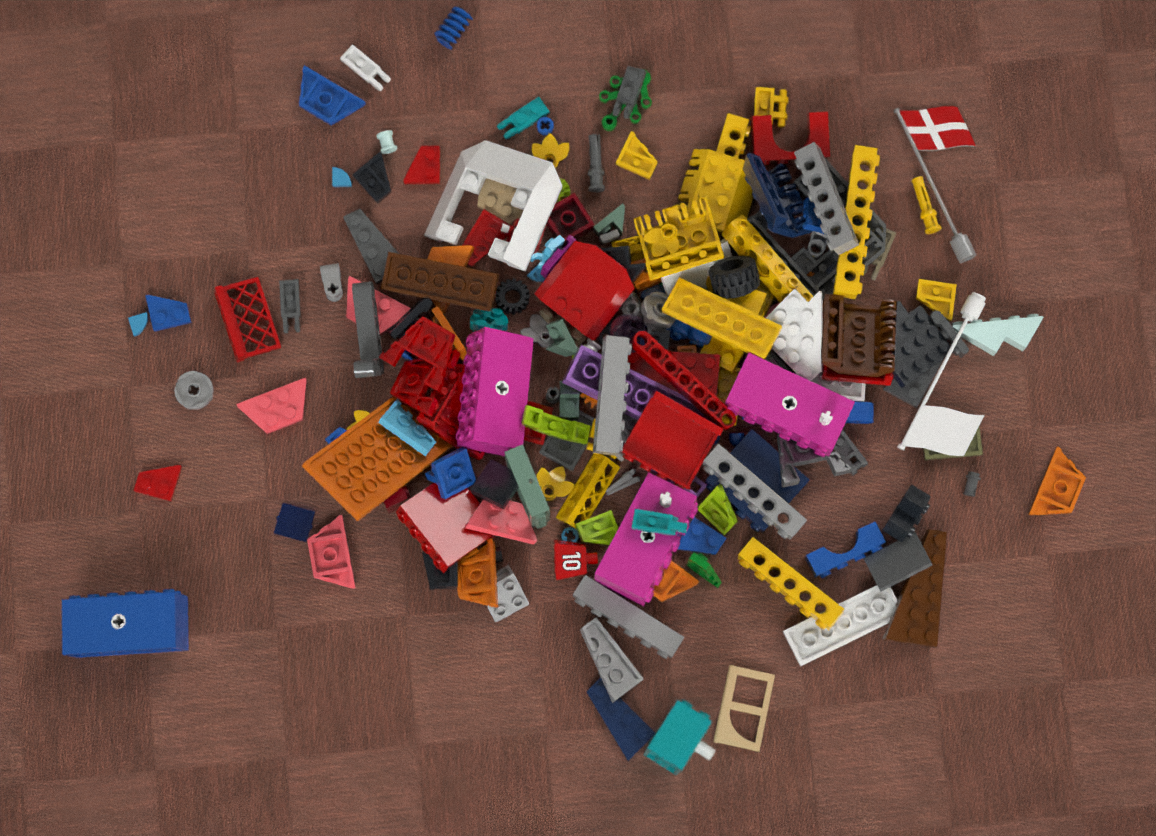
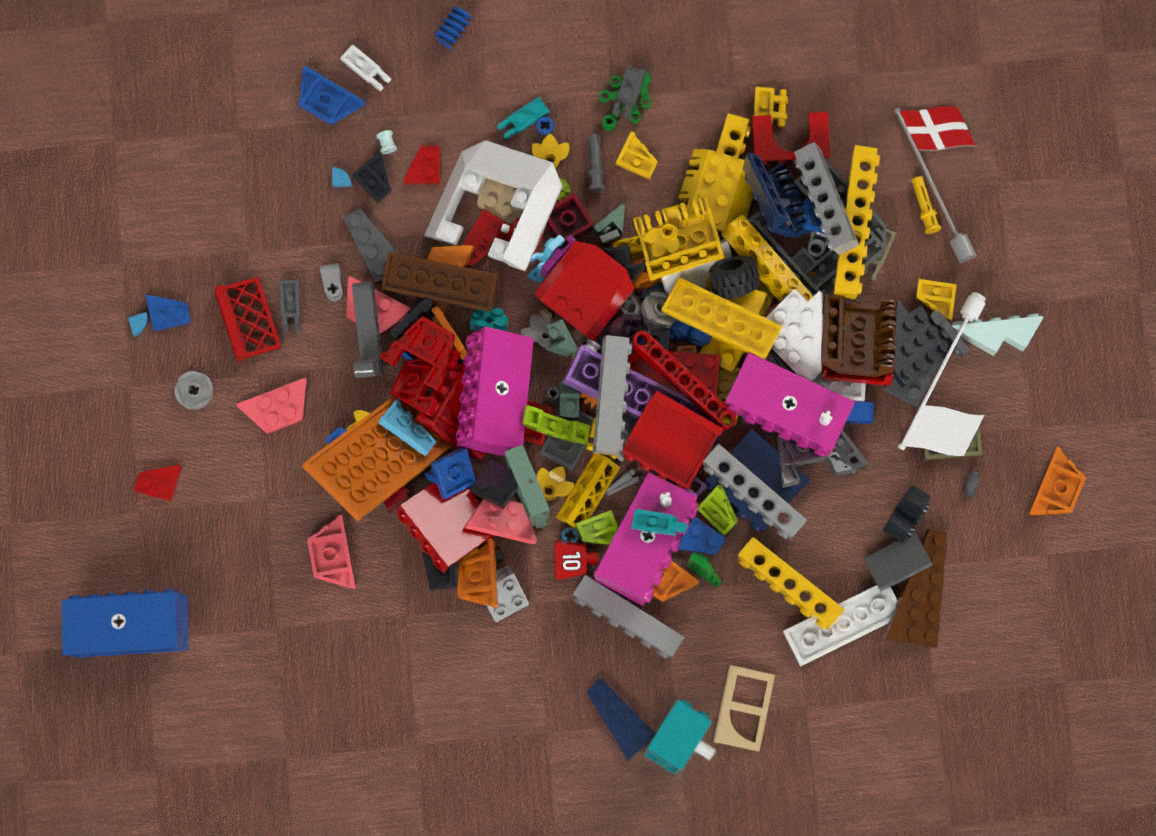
(294, 522): clear blue piece -> none
(512, 307): black tyre -> none
(612, 664): light grey wing -> none
(735, 438): blue hinge -> none
(867, 539): blue arch -> none

